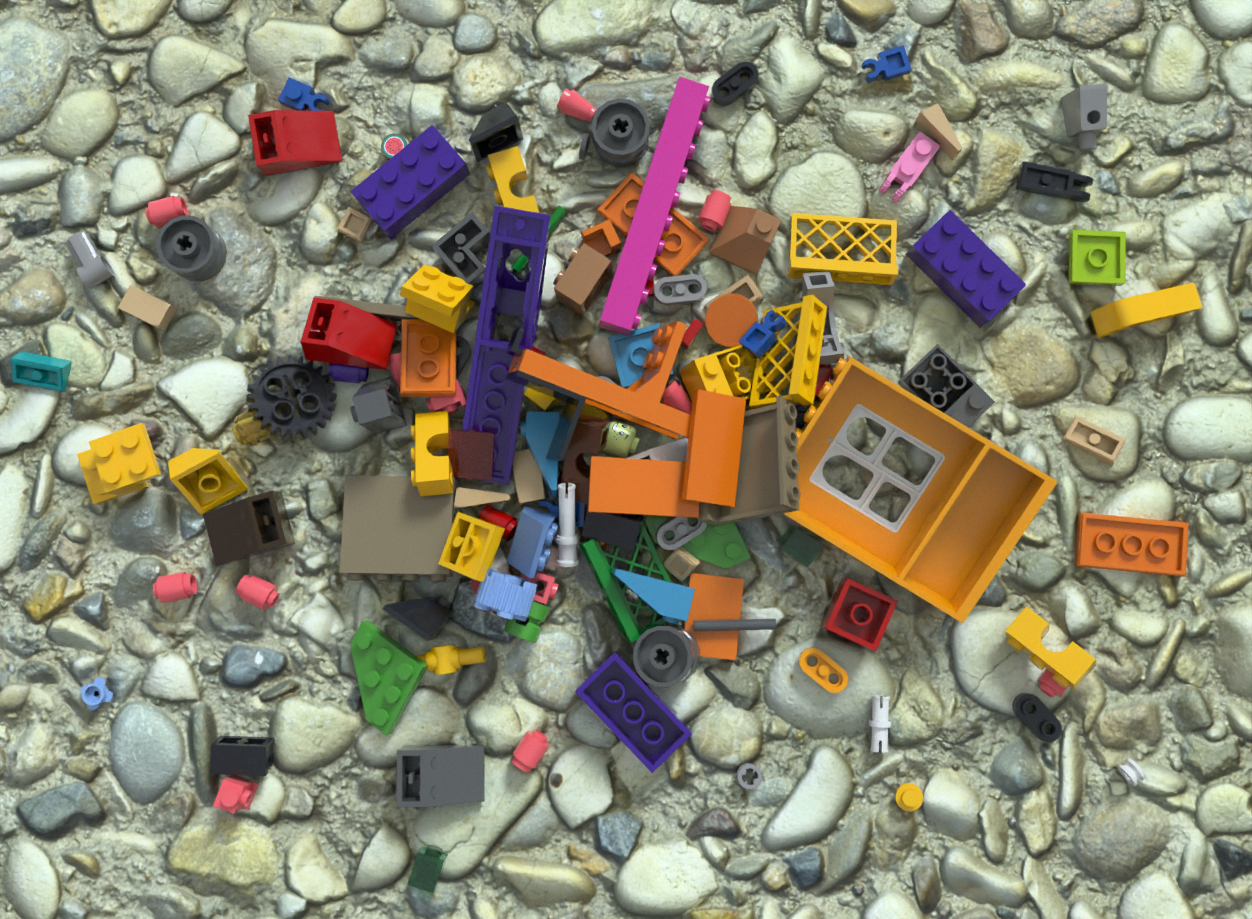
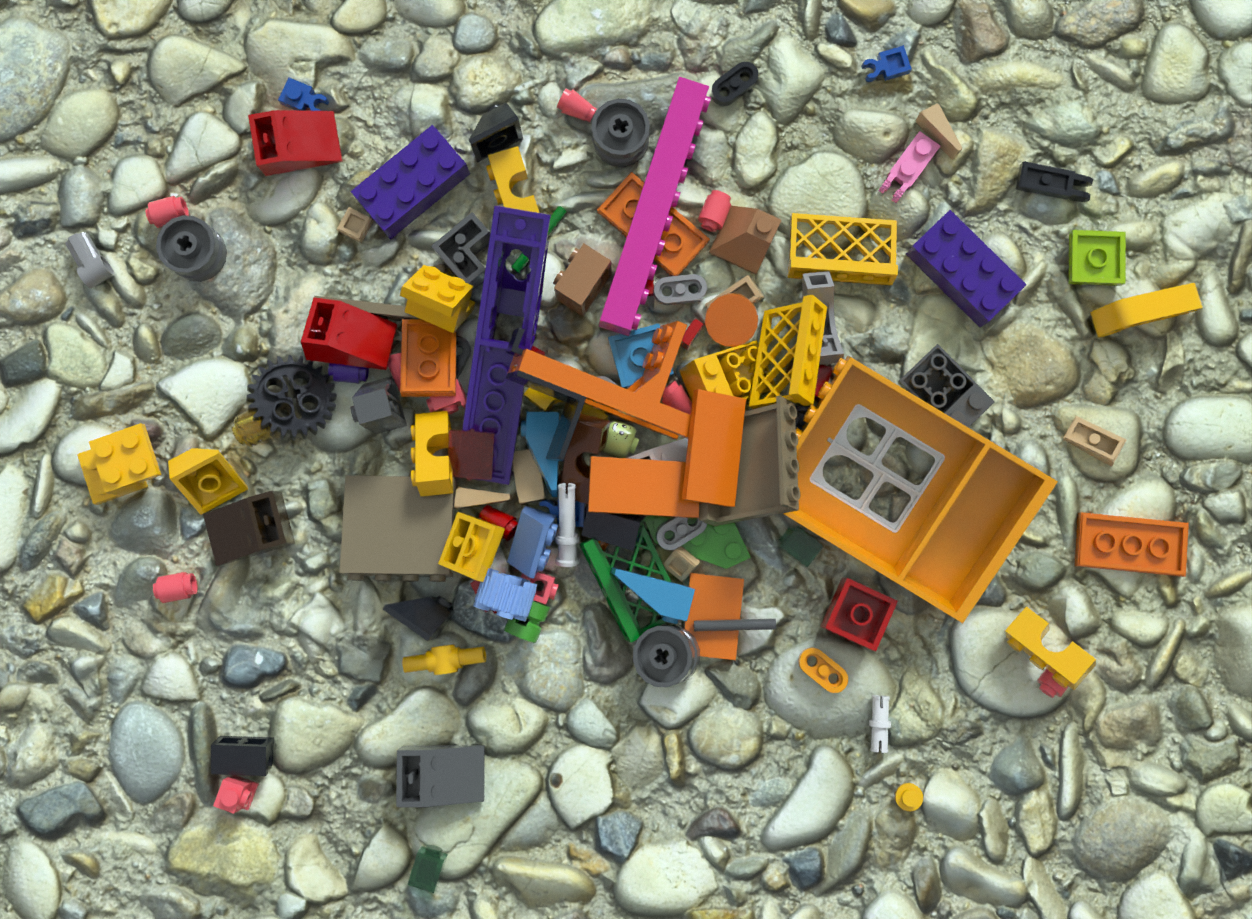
(40, 371): teal slope -> none
(88, 693): light blue plate -> none
(147, 308): tan slope -> none
(257, 592): coral brick -> none
(385, 675): bright green plate -> none
(392, 145): tile -> none
(530, 750): coral brick -> none
(584, 146): dark grey piece -> none
(602, 238): orange panel -> none
(633, 711): dark purple brick -> none
(742, 771): light grey bush -> none
(762, 336): blue plate -> none
(1037, 718): black plate -> none
(1085, 114): light grey torso -> none
(1131, 772): white bush -> none

